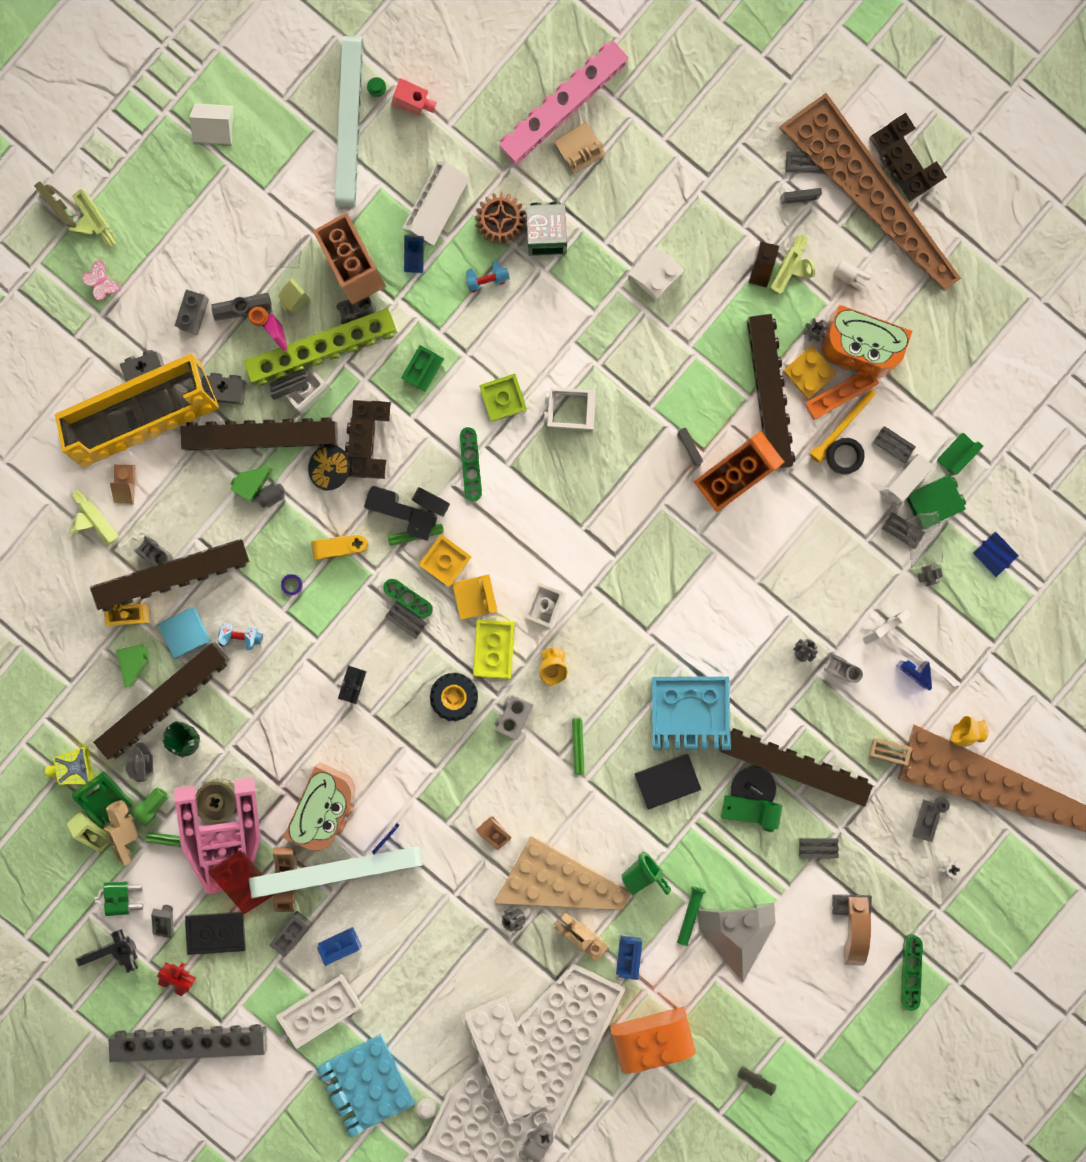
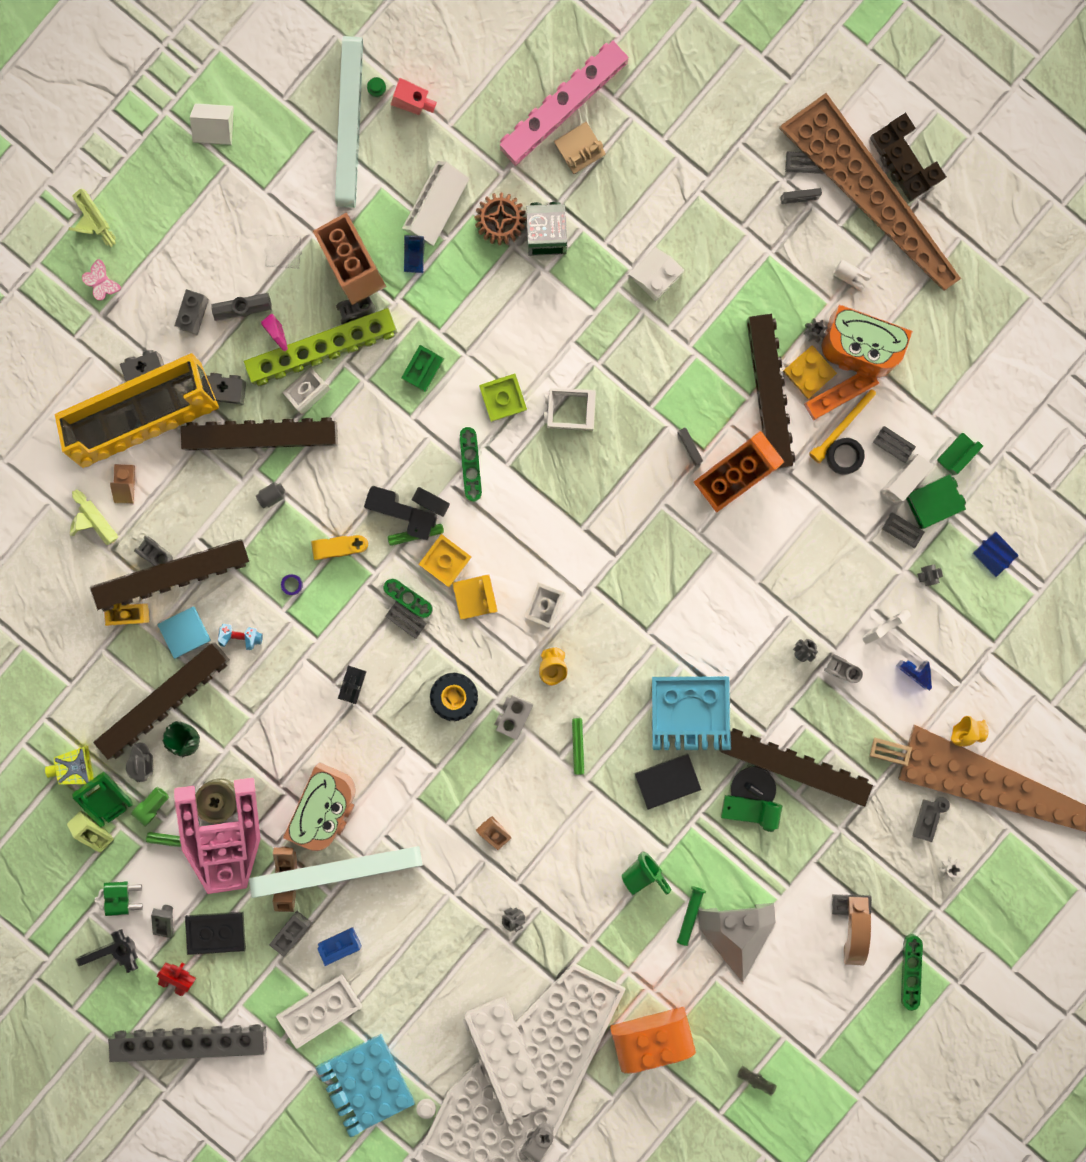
(57, 205): olive hinge -> none
(120, 831): tan plate -> none
(132, 662): bright green slope -> none
(234, 877): clear red piece -> none
(250, 482): bright green slope -> none
(258, 316): orange plate -> none
(288, 384): dark grey tile -> none
(292, 296): yellowish green slope -> none
(329, 467): shield -> none
(361, 438): dark brown bracket -> none
(385, 838): clear blue piece -> none
(493, 649): neon yellow tile -> none
(498, 276): dark azure piece -> none
(554, 879): tan wing -> none
(581, 936): tan plate -> none
(629, 957): blue hinge -> none
(763, 264): dark brown slope -> none
(793, 265): yellowish green piece -> none
(834, 848): dark grey tile -> none
(924, 540): clear piece -> none

